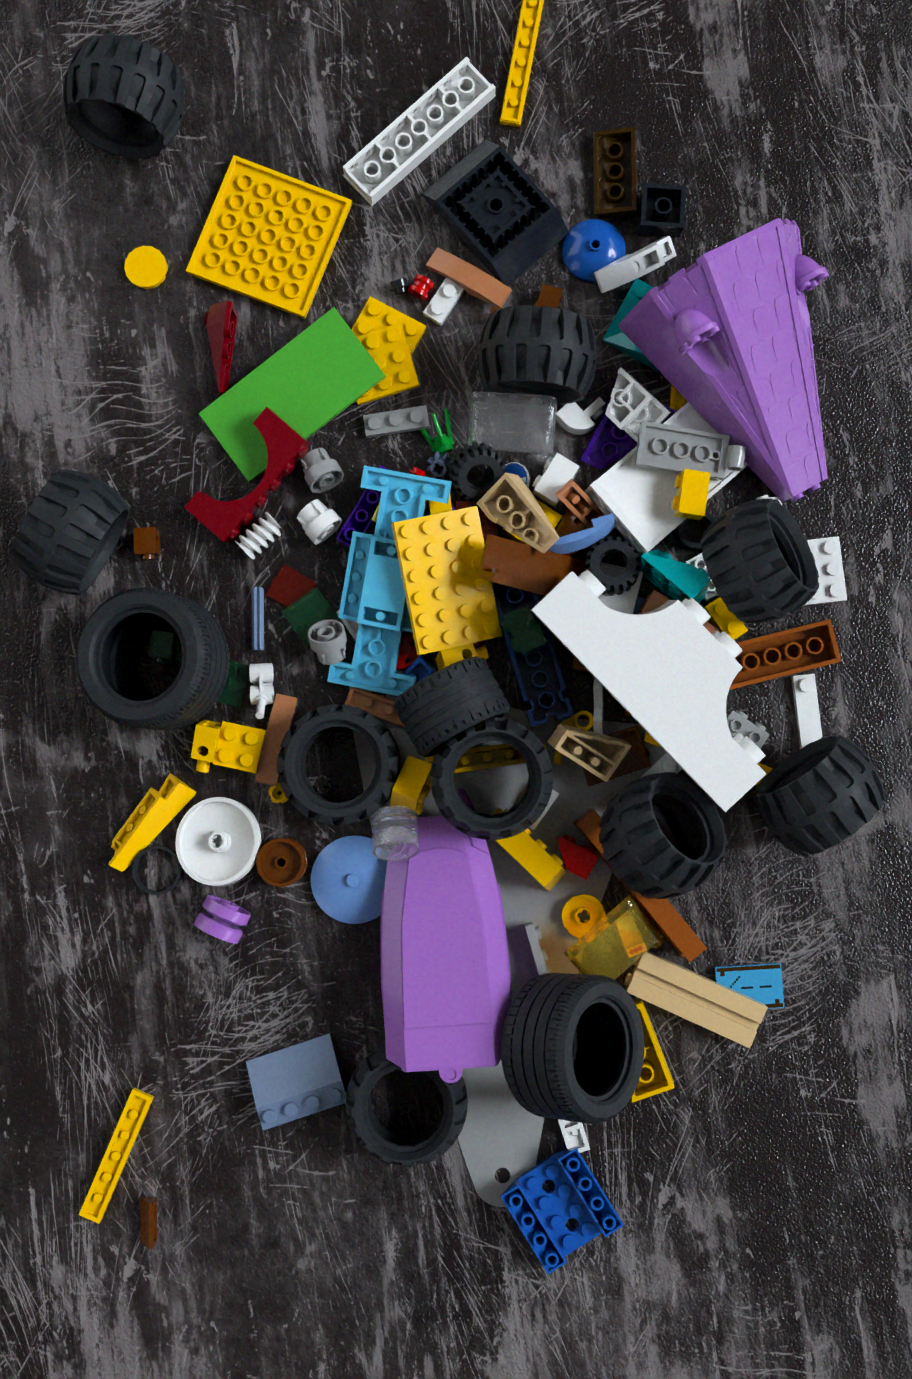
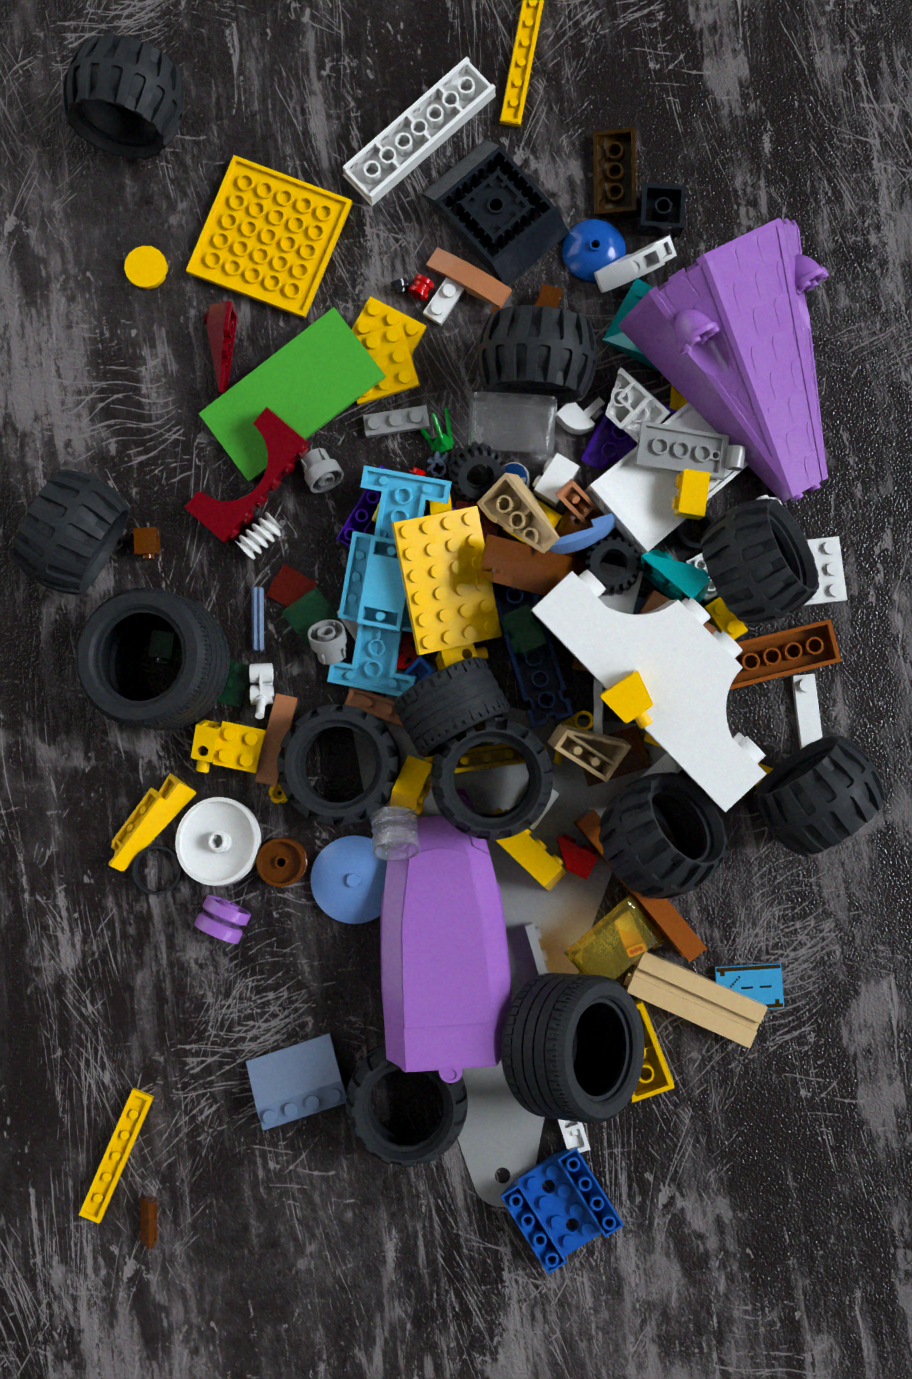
(318, 521): white piece -> none
(576, 905): yellow plate -> none
(629, 699): none -> yellow torso
(738, 722): light grey brick -> none

